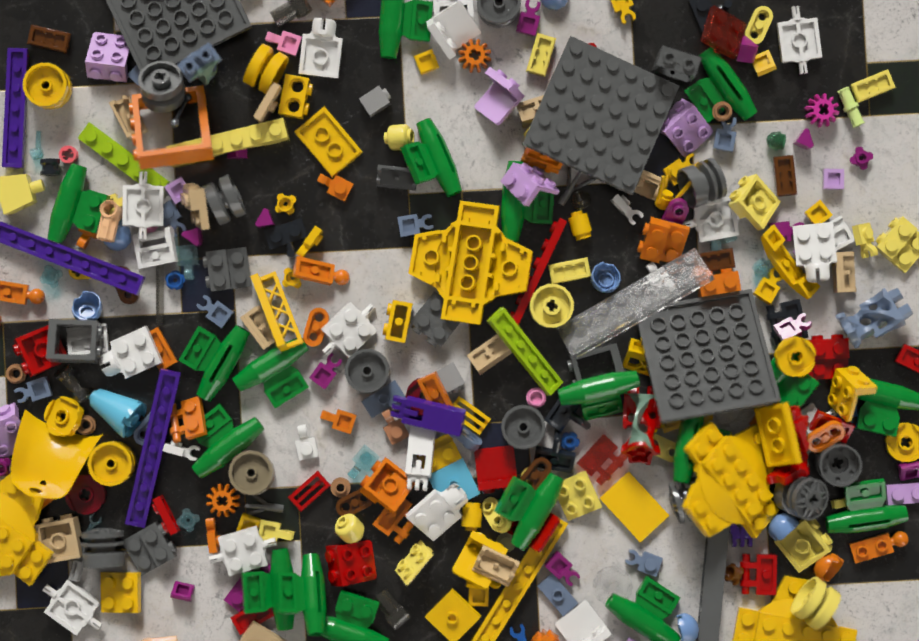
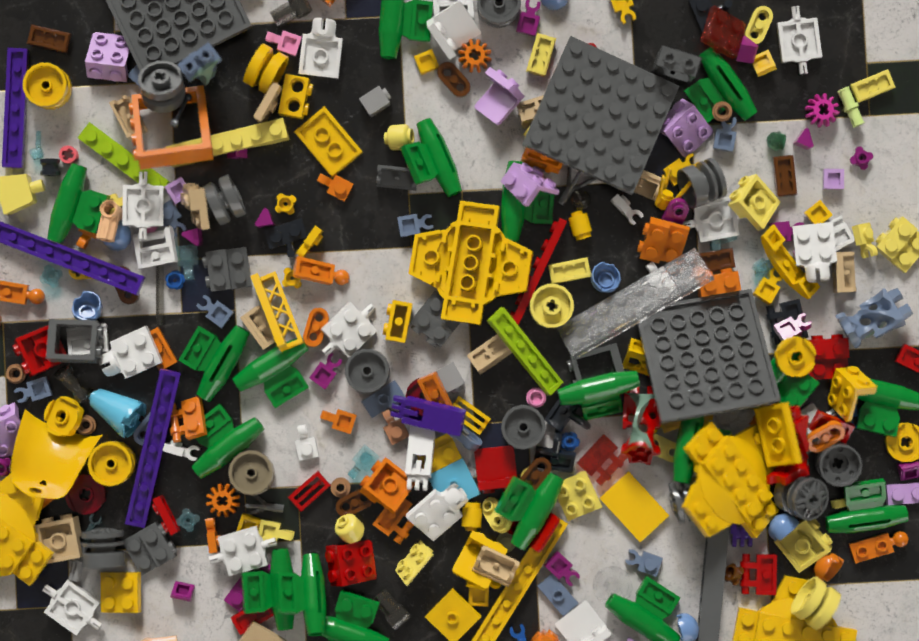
(455, 79): none -> reddish brown plate

